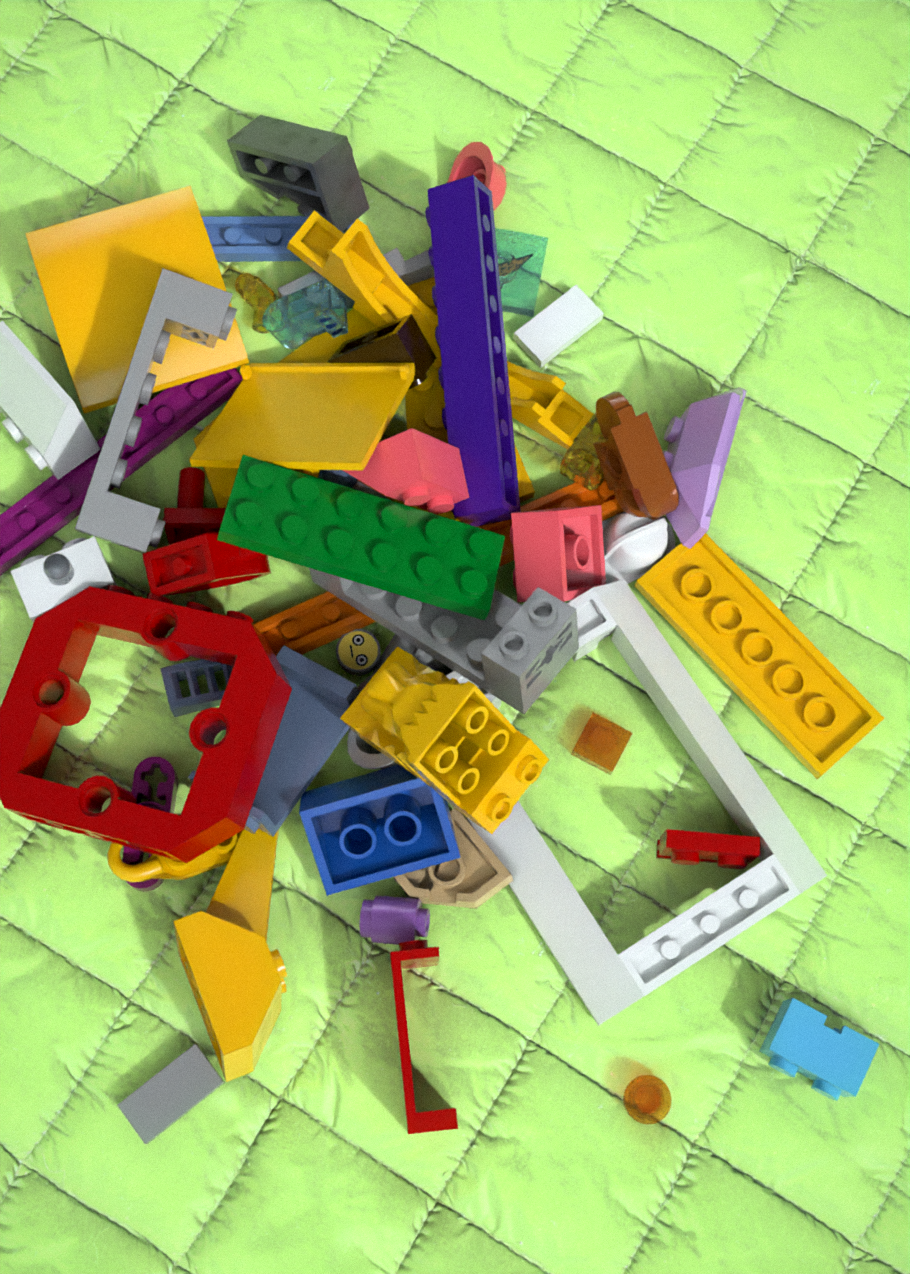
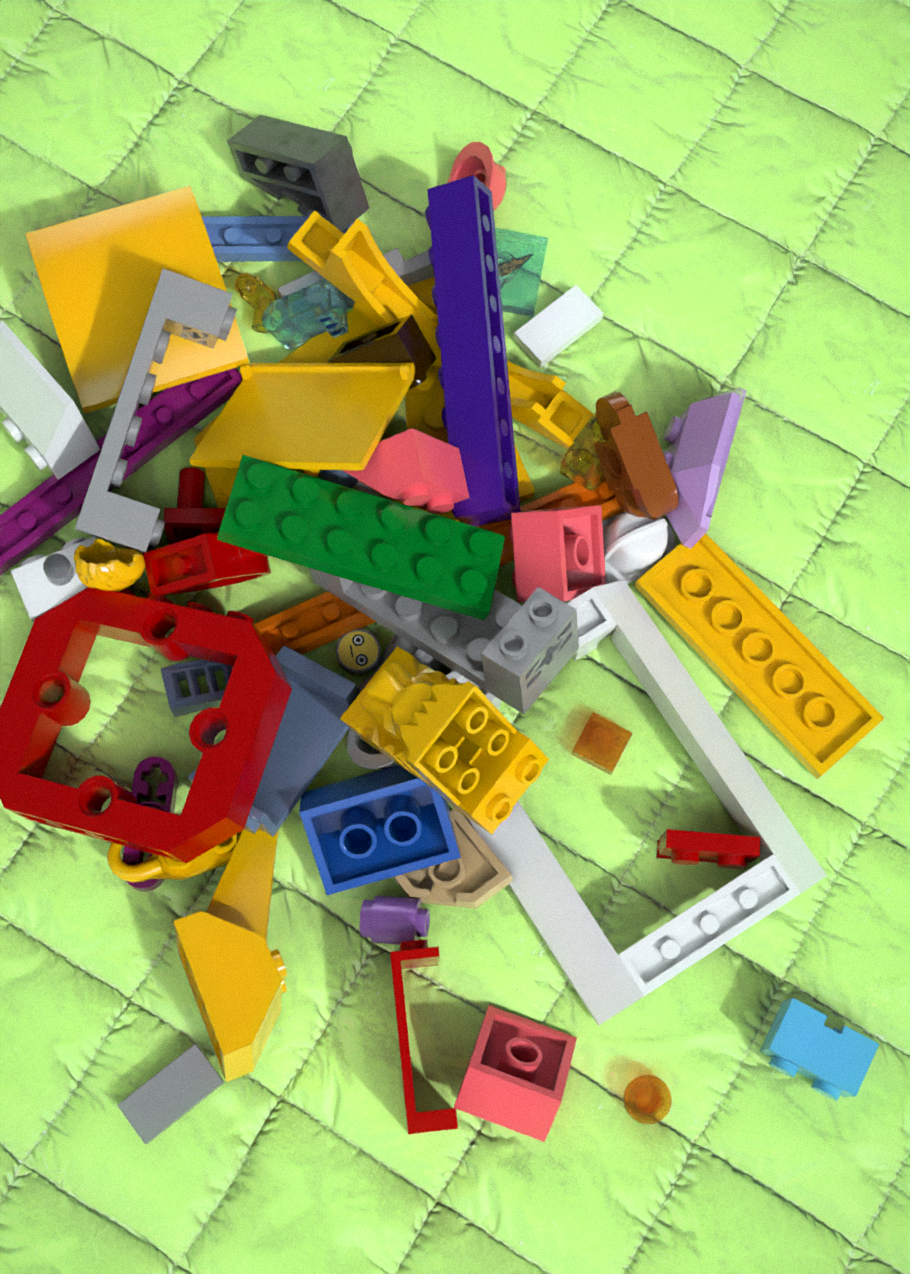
(107, 567): none -> yellow hair
(516, 1073): none -> coral slope

